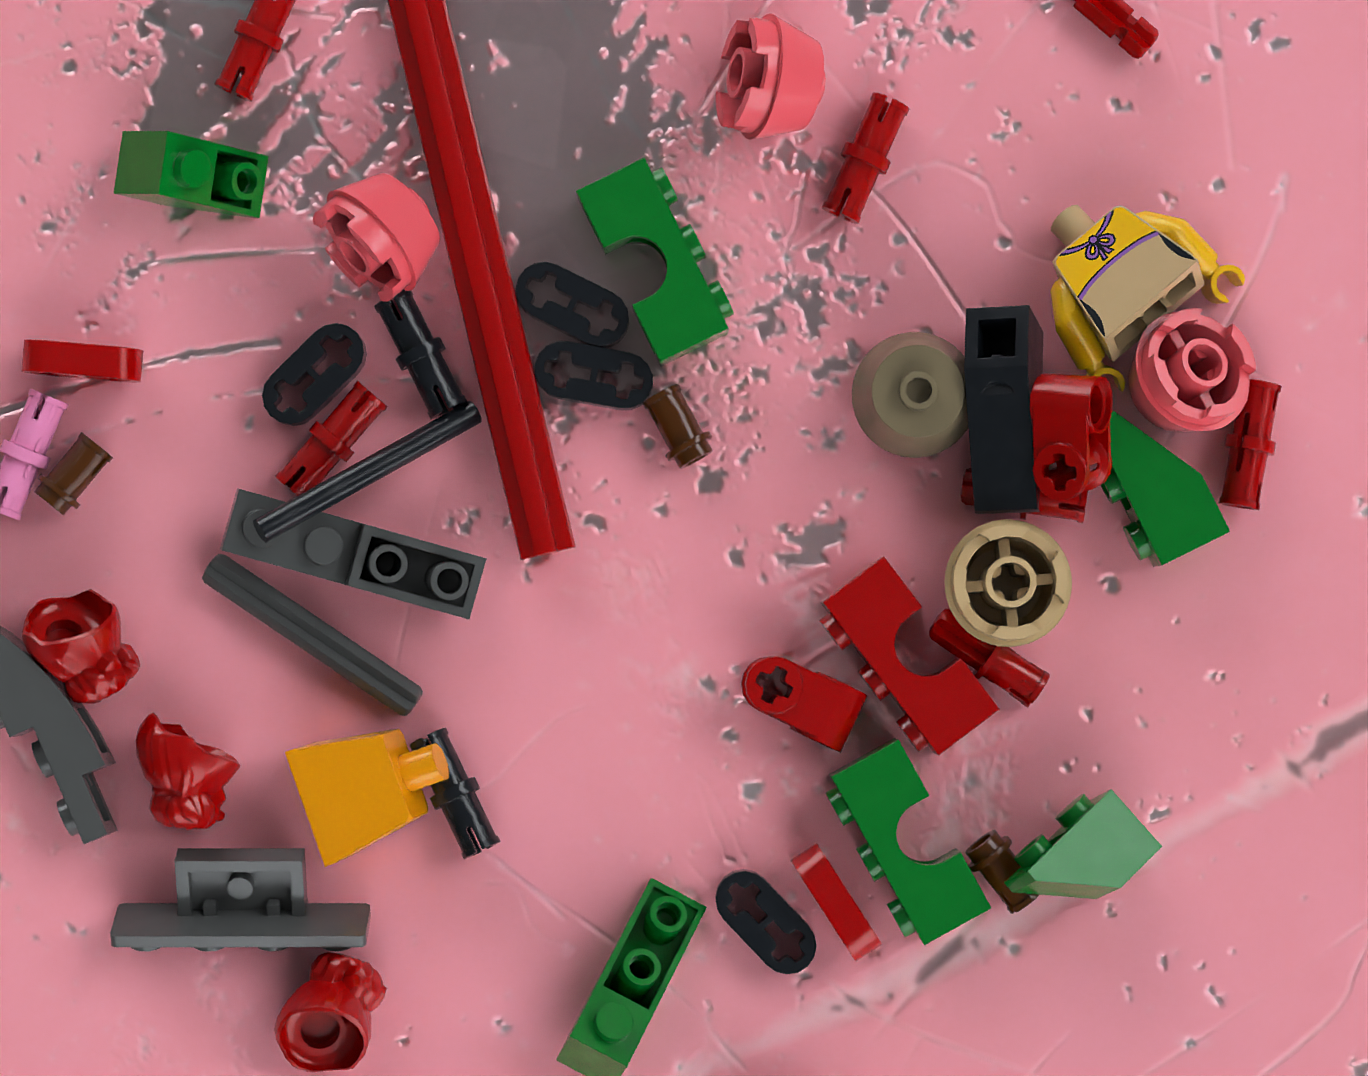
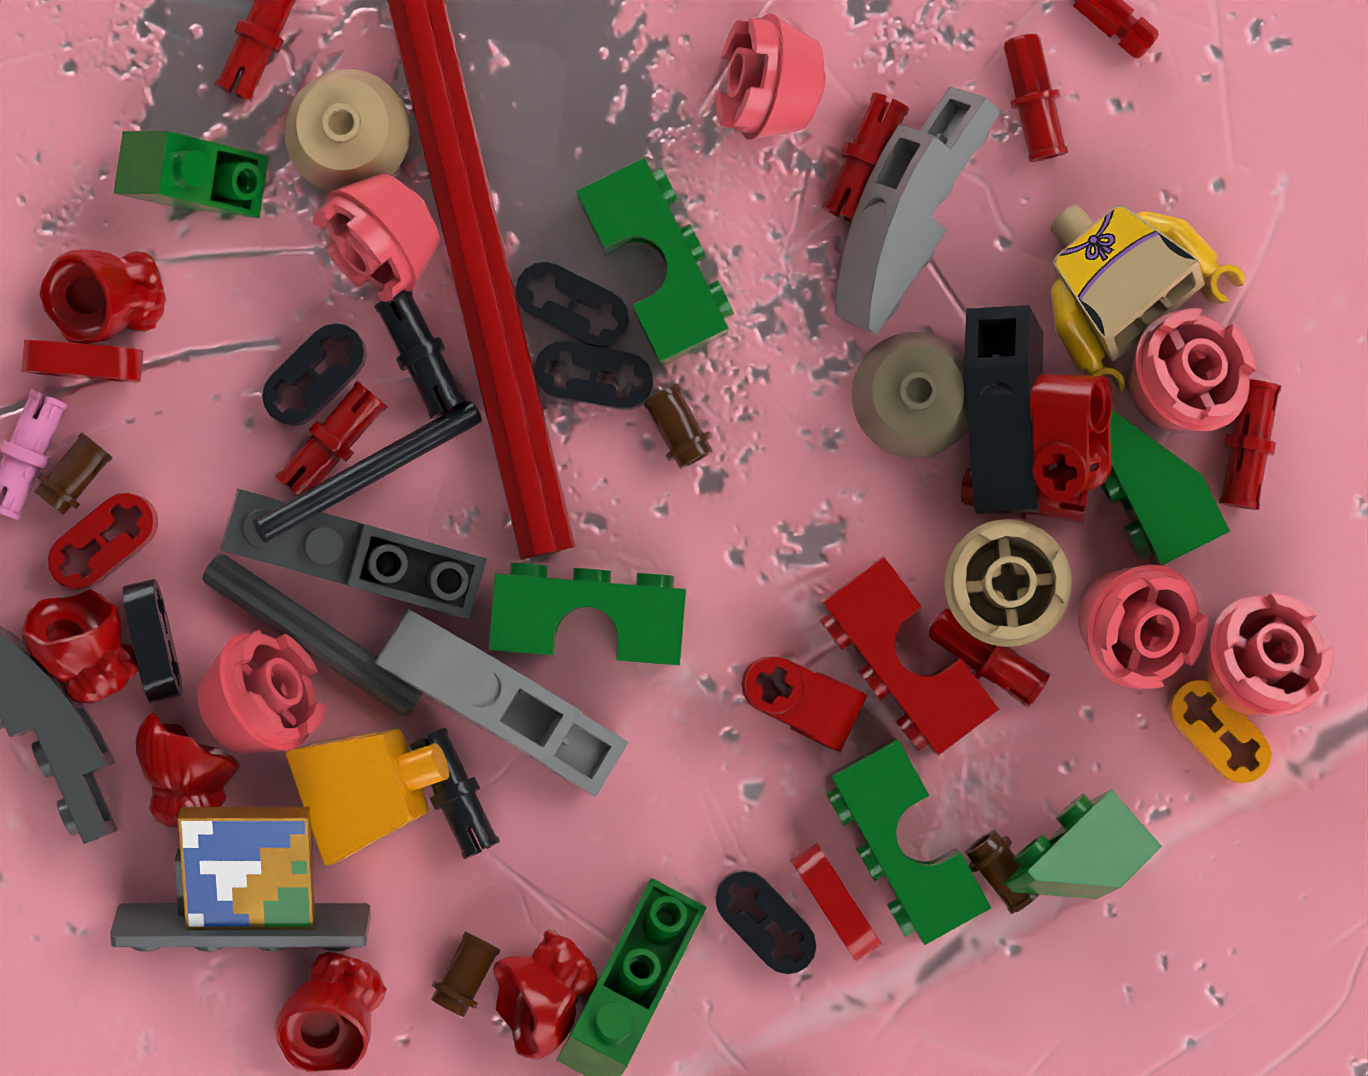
(93, 529): none -> red beam
(101, 295): none -> red hair
(152, 640): none -> black beam
(247, 867): none -> tile
(260, 694): none -> coral cone
(346, 129): none -> tan cone
(464, 975): none -> reddish brown pin
(501, 702): none -> light grey slope
(531, 607): none -> green arch
(541, 993): none -> red hair
(893, 221): none -> light grey slope
(1034, 97): none -> red axle
(1141, 625): none -> coral cone
(1207, 740): none -> light orange beam
(1268, 656): none -> coral cone

